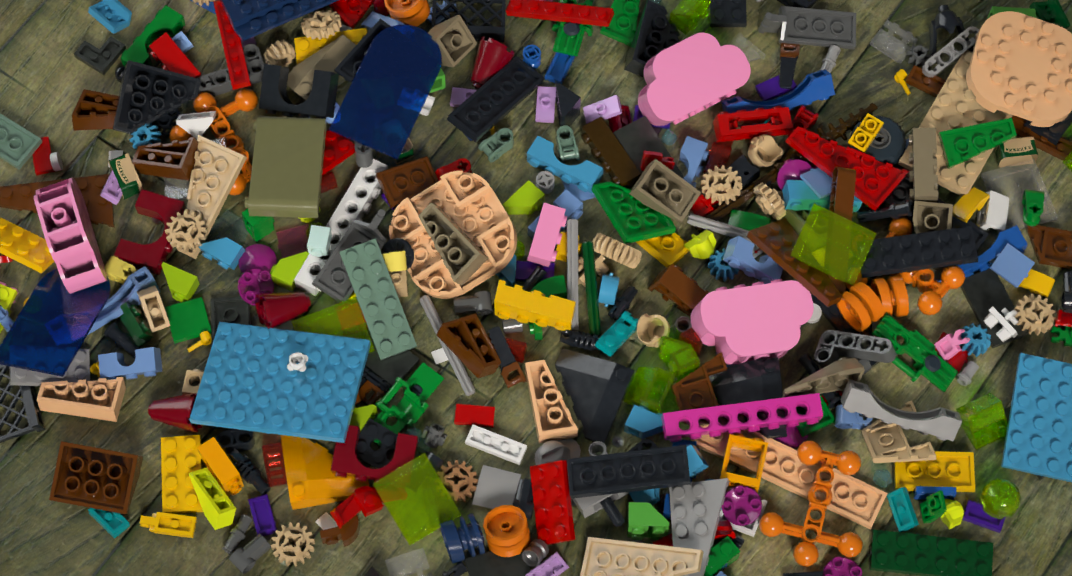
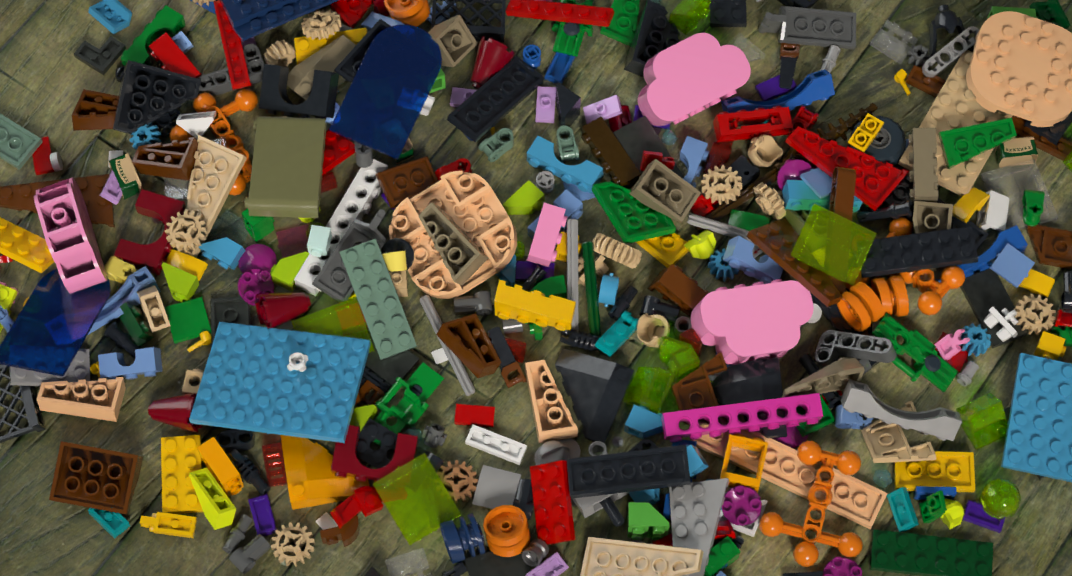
(187, 263): none -> yellow slope
(654, 306): none -> black piece
(1050, 346): none -> yellow brick

